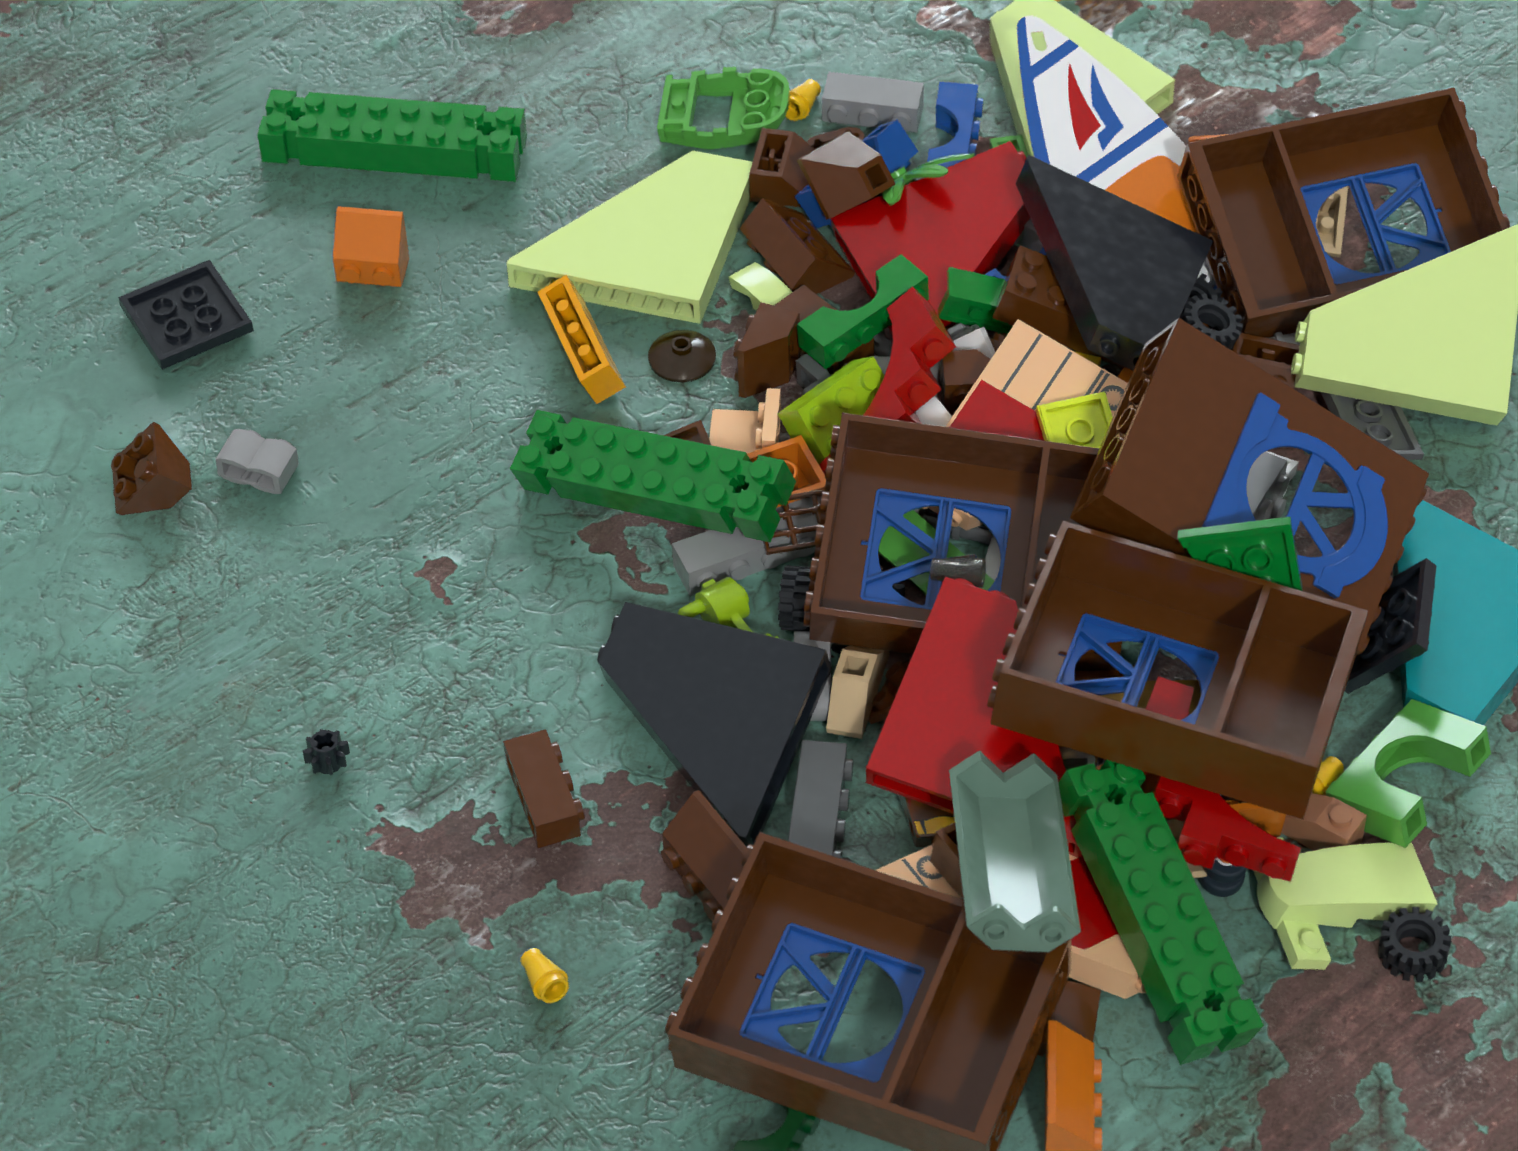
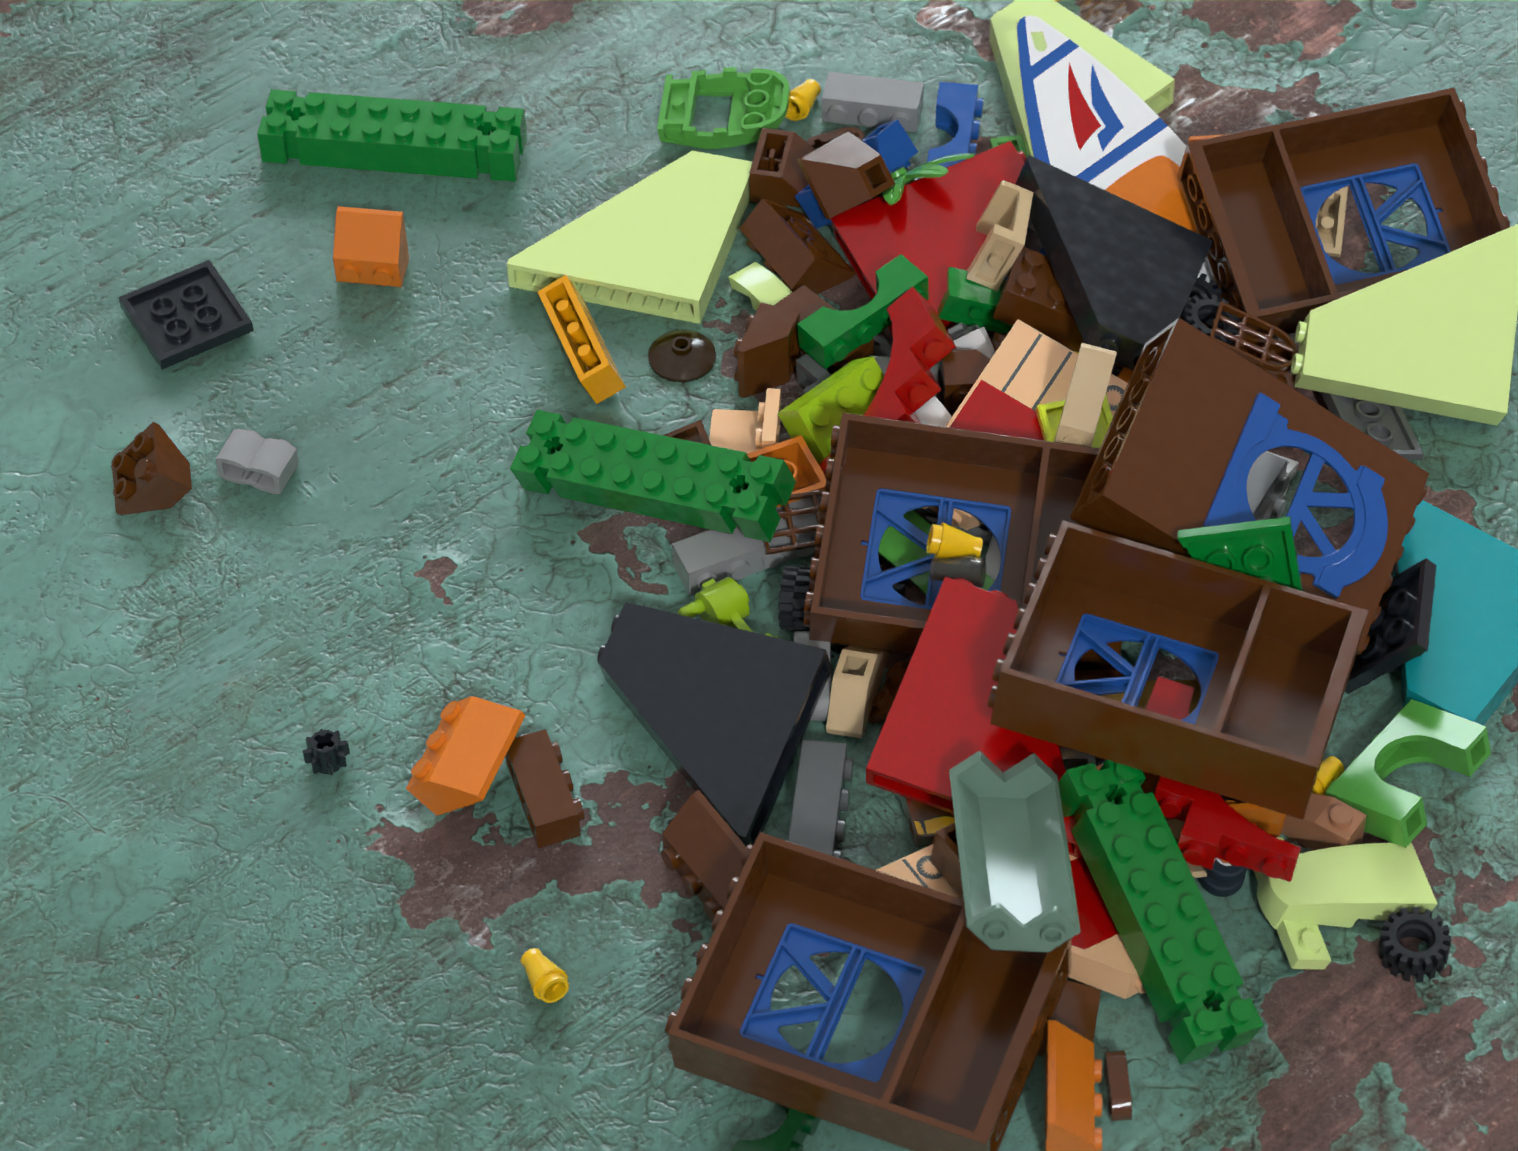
(464, 754): none -> orange slope
(949, 542): none -> yellow cone
(1006, 225): none -> tan panel
(1085, 396): none -> tan slope
(1117, 1085): none -> reddish brown beam
(1290, 347): none -> reddish brown window

